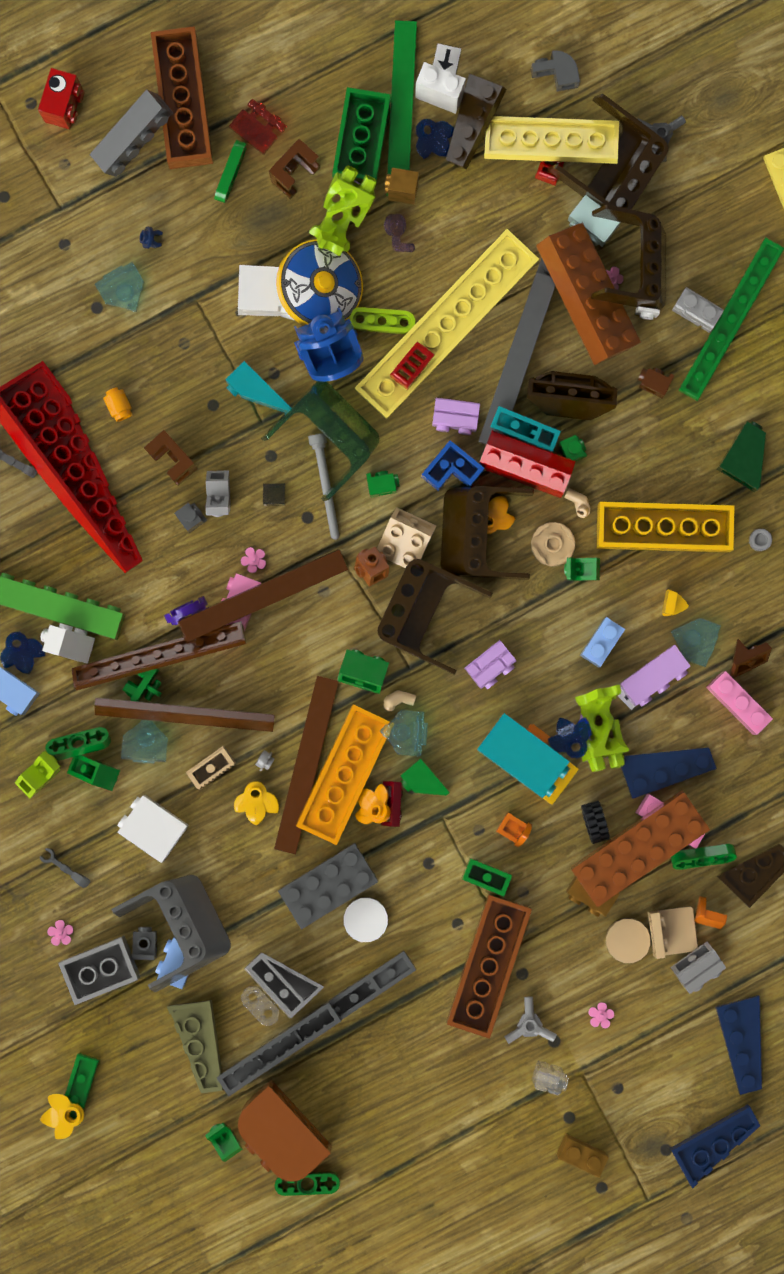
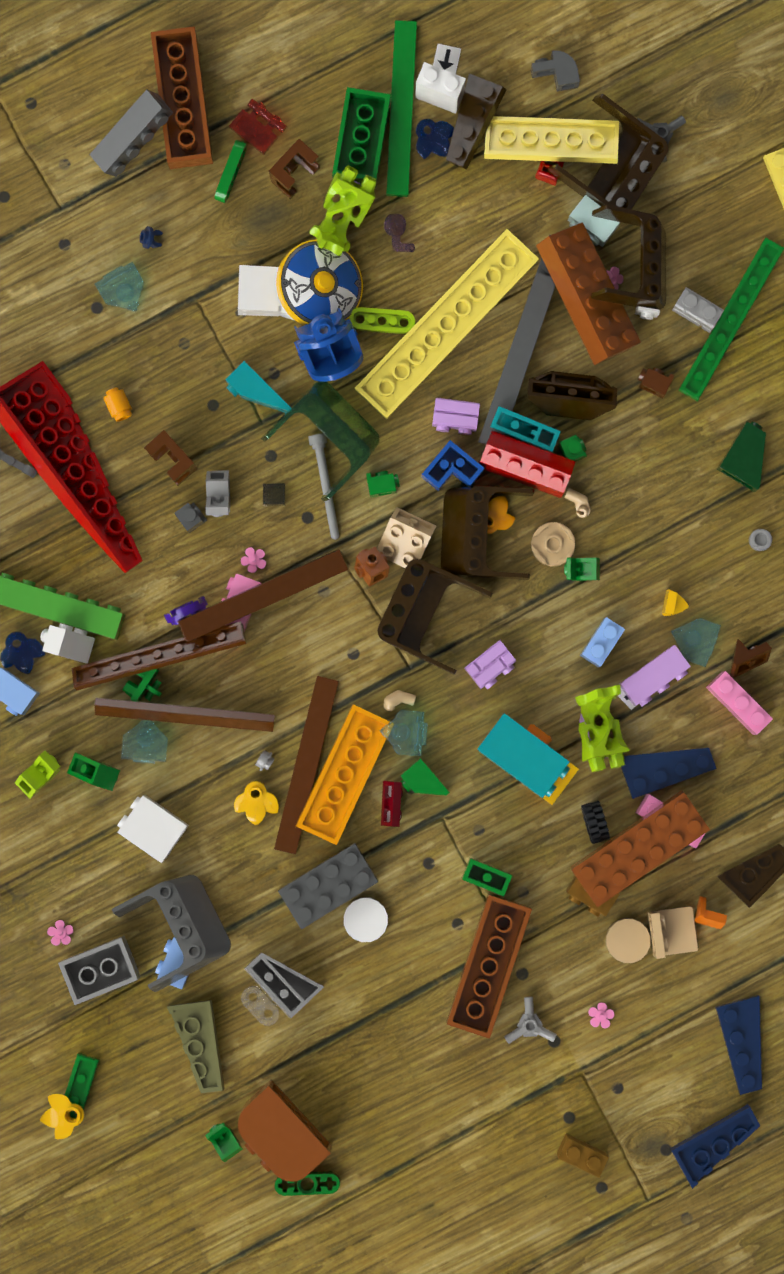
(61, 99): red brick -> none
(80, 879): dark grey piece -> none
(92, 734): green beam -> none
(148, 952): dark grey brick -> none
(211, 767): tan brick -> none
(316, 1023): dark grey slope -> none
(363, 671): green brick -> none
(373, 806): light orange plate -> none
(395, 375): red slope -> none
(402, 185): pearl gold brick -> none
(514, 829): orange tile -> none
(549, 1078): clear brick -> none
(571, 734): clear blue plate -> none
(665, 527): yellow brick -> none
(698, 968): light grey brick -> none
(704, 856): green beam -> none

